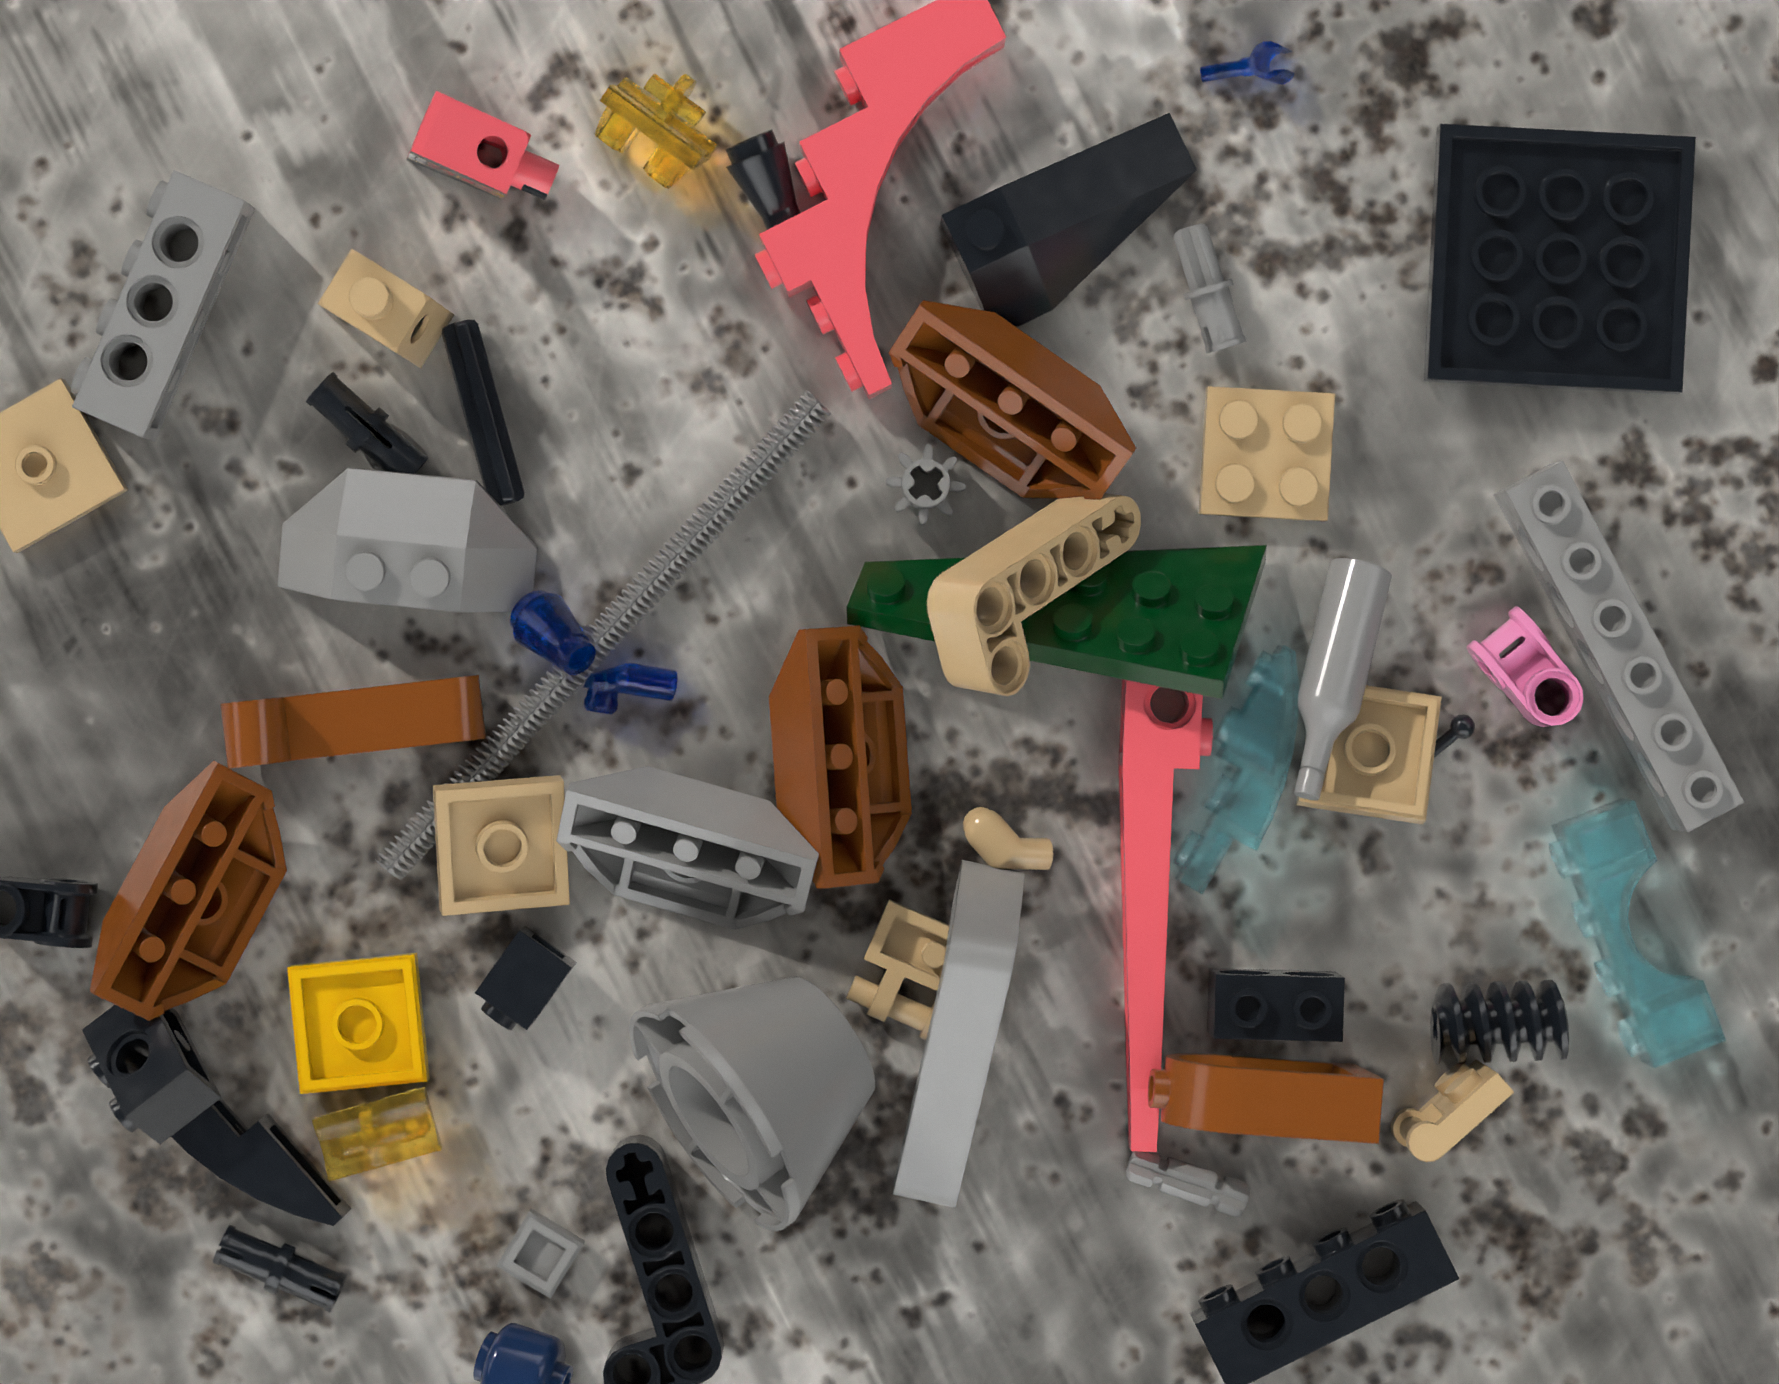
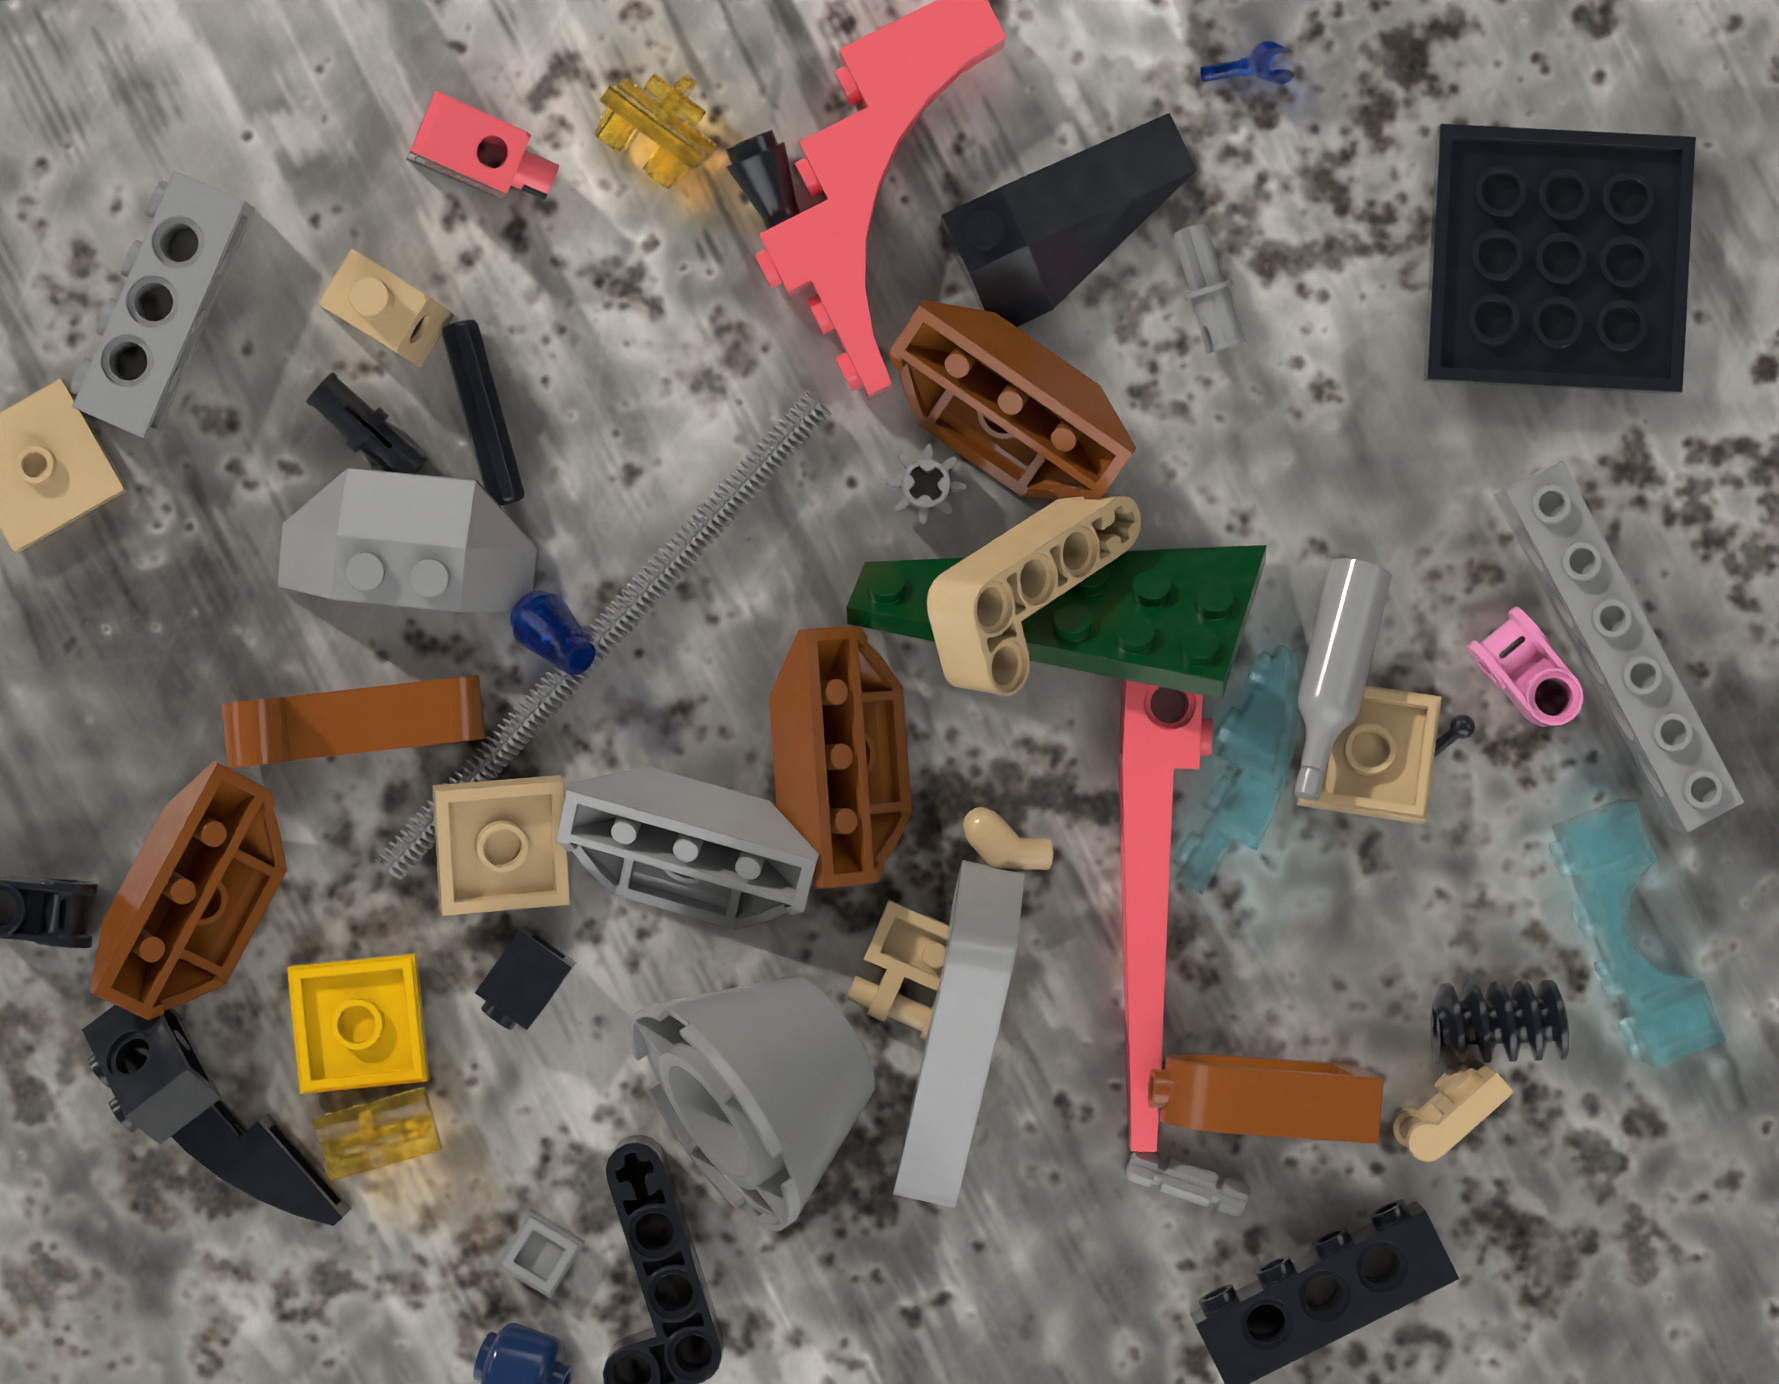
(279, 1268): black pin -> none
(630, 680): clear blue arm -> none
(1266, 454): tan plate -> none
(1275, 1005): black brick -> none

